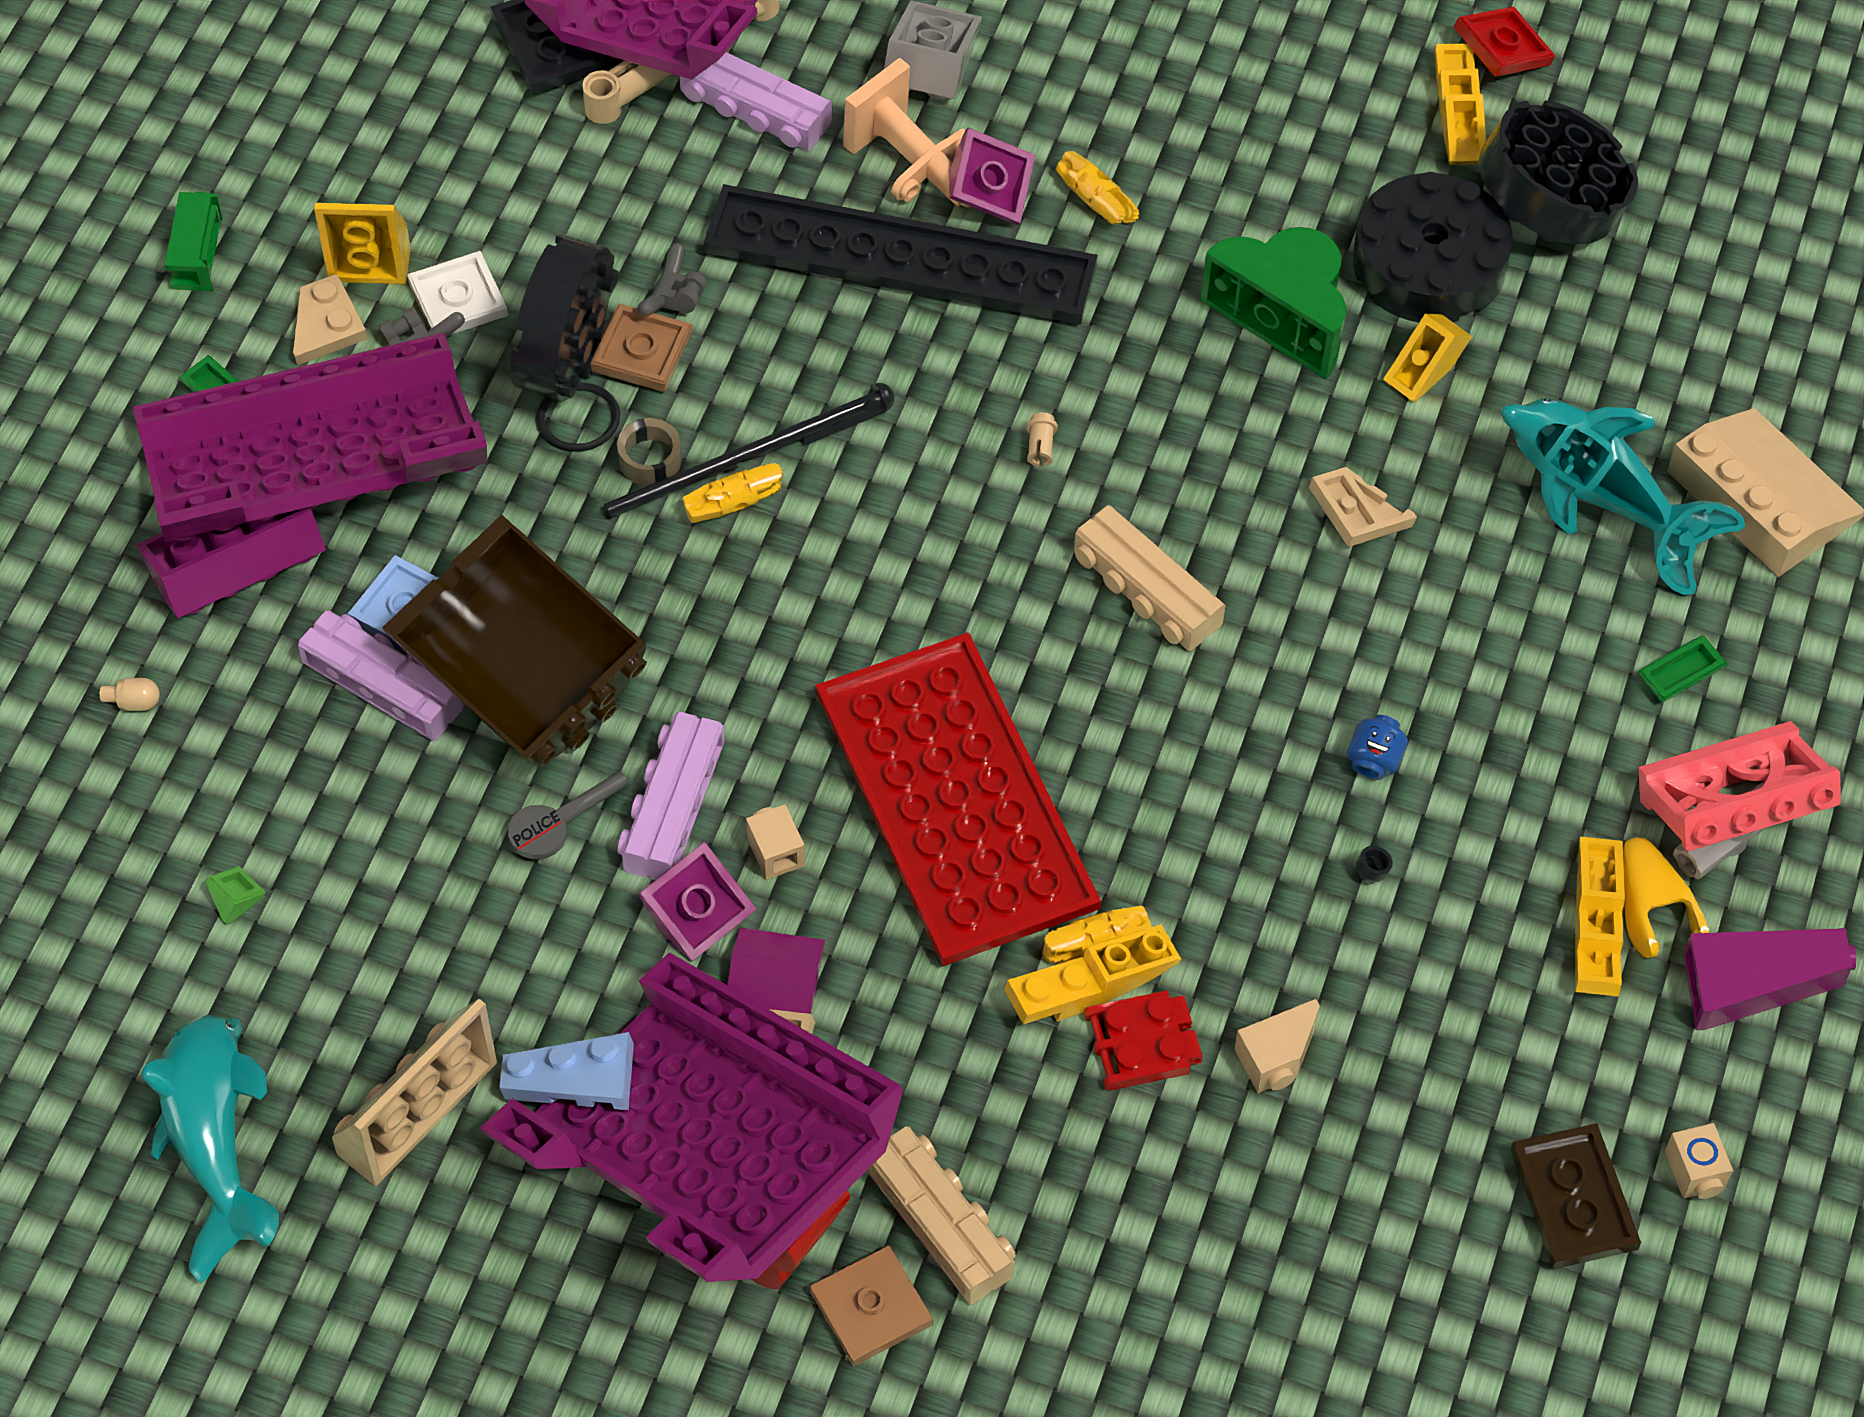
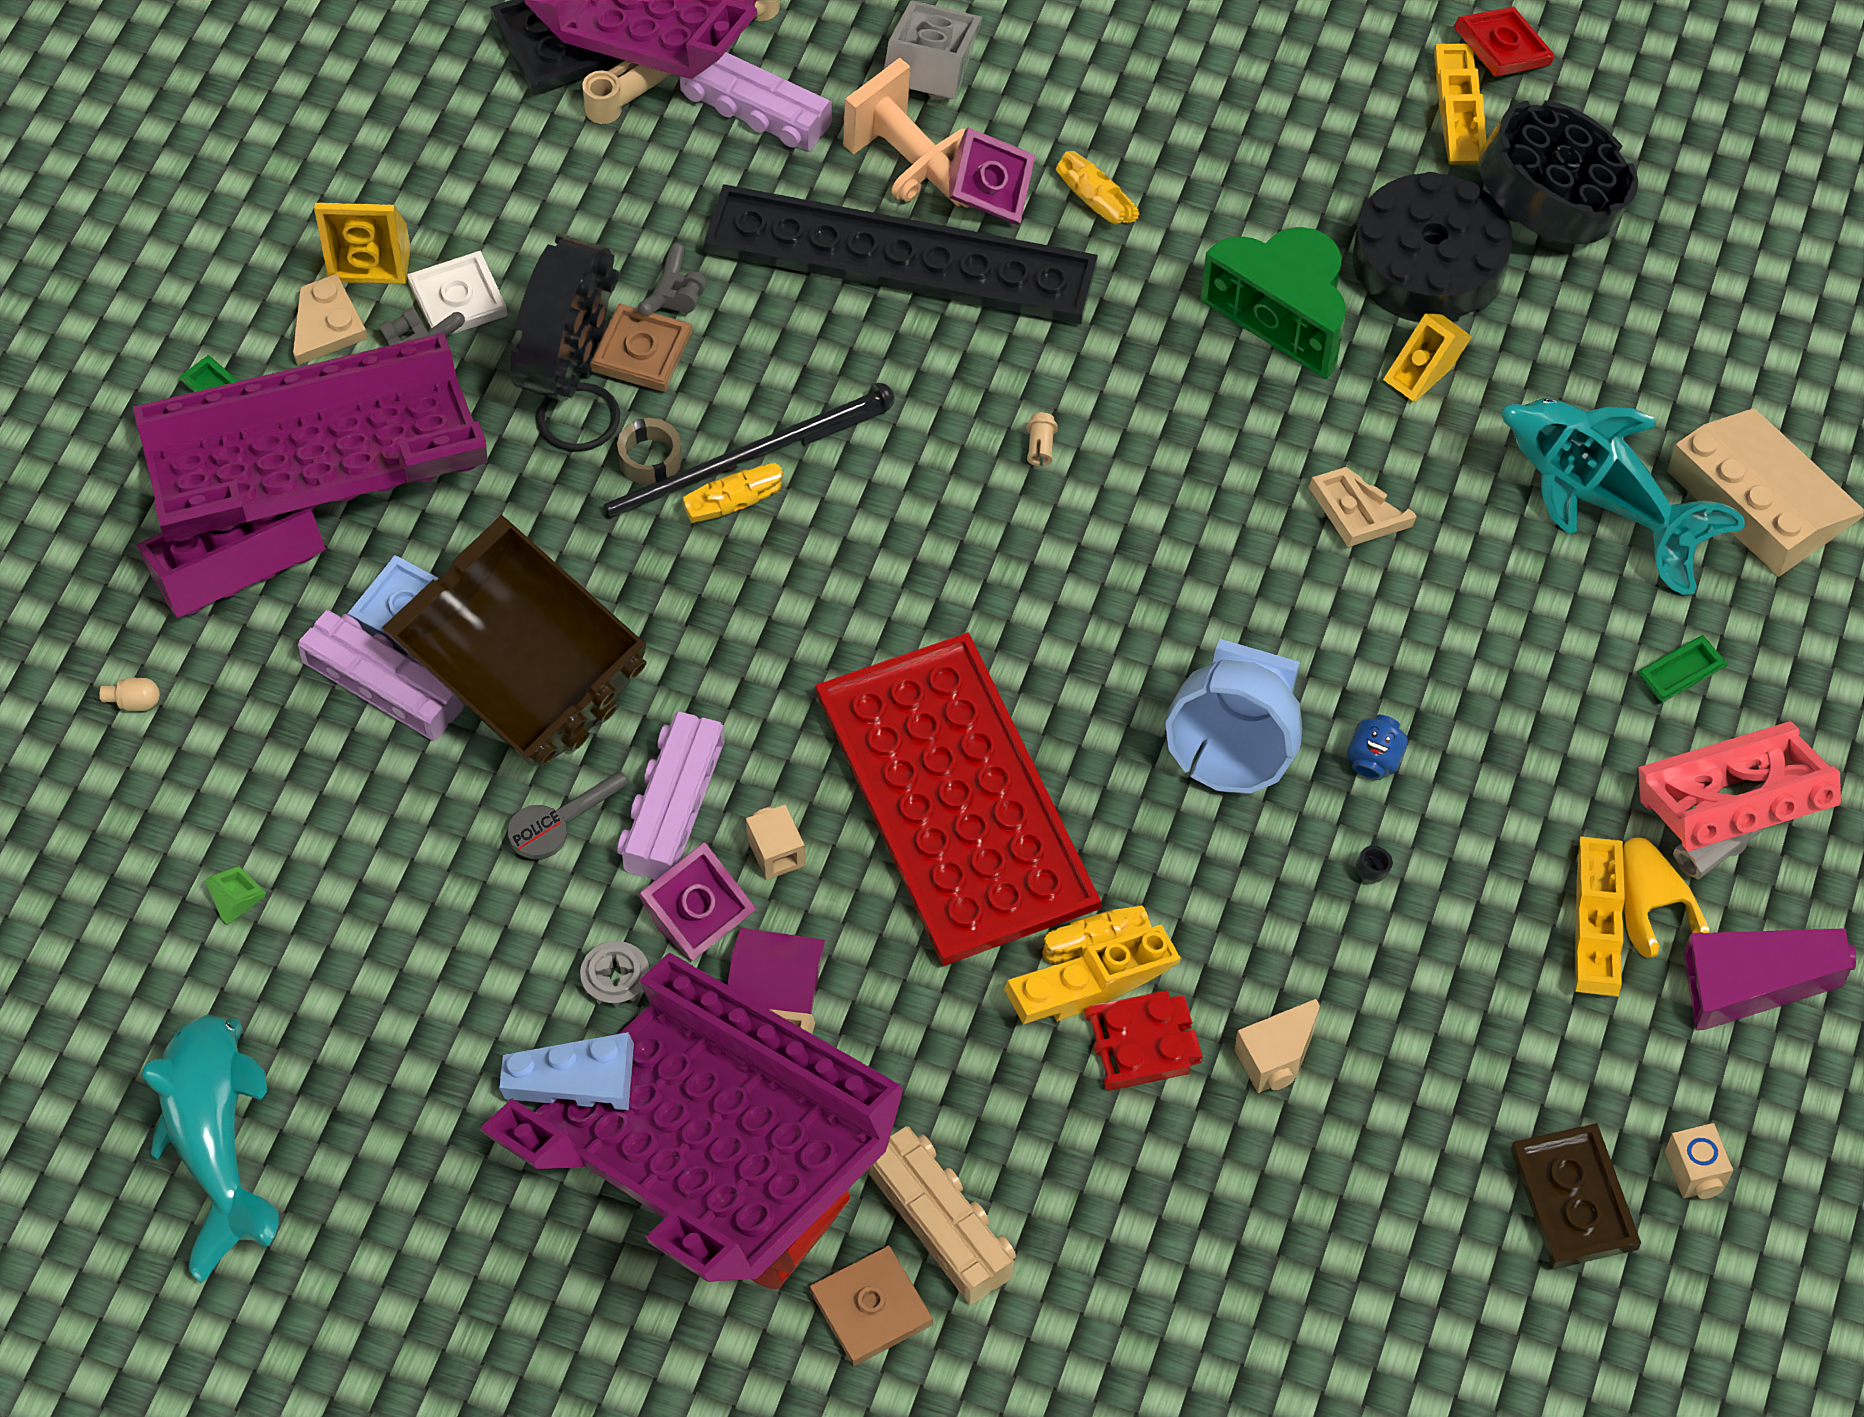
(193, 241): green window -> none
(418, 1094): tan slope -> none
(598, 965): none -> light grey gear
(1148, 578): tan brick -> none
(1243, 717): none -> light blue plate

